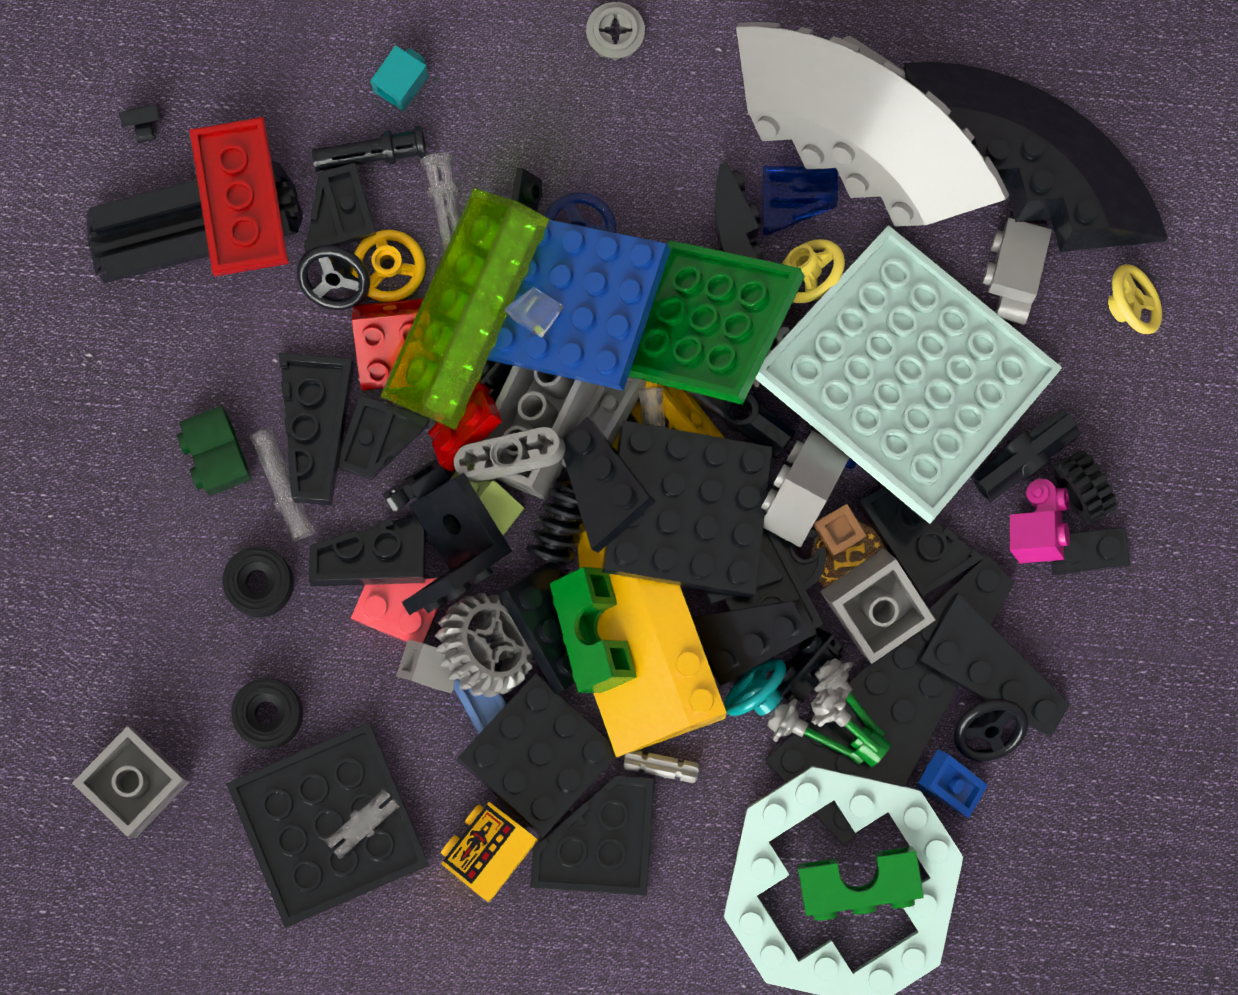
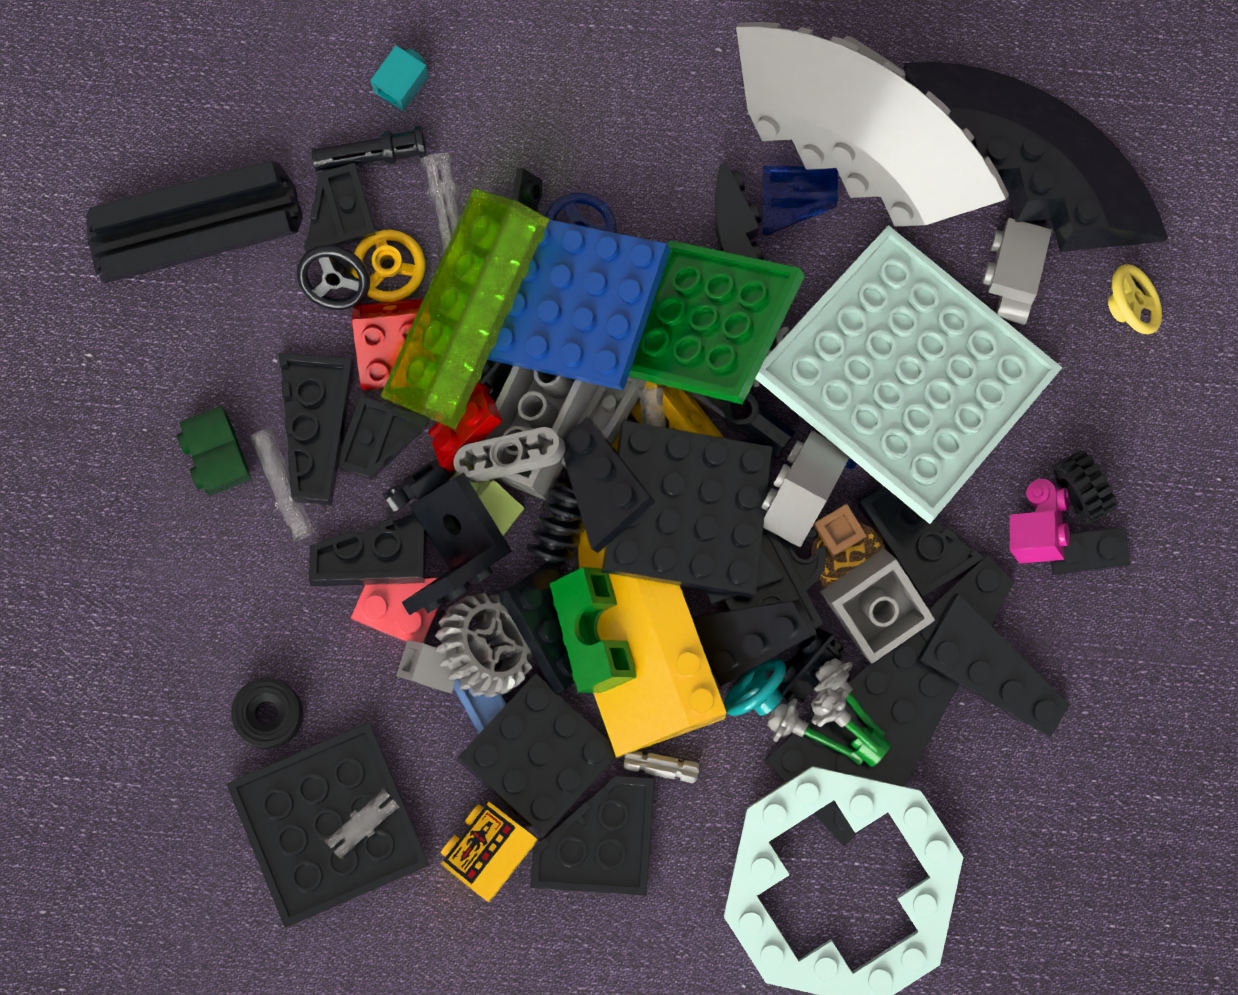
(131, 782): light grey brick -> none
(141, 119): black tile -> none
(238, 196): red tile -> none
(255, 560): black tyre -> none
(534, 311): clear slope -> none
(628, 20): light grey gear -> none
(812, 264): light yellow piece -> none
(894, 882): green arch -> none
(952, 784): blue slope -> none
(987, 721): black piece -> none
(1025, 455): black piece -> none

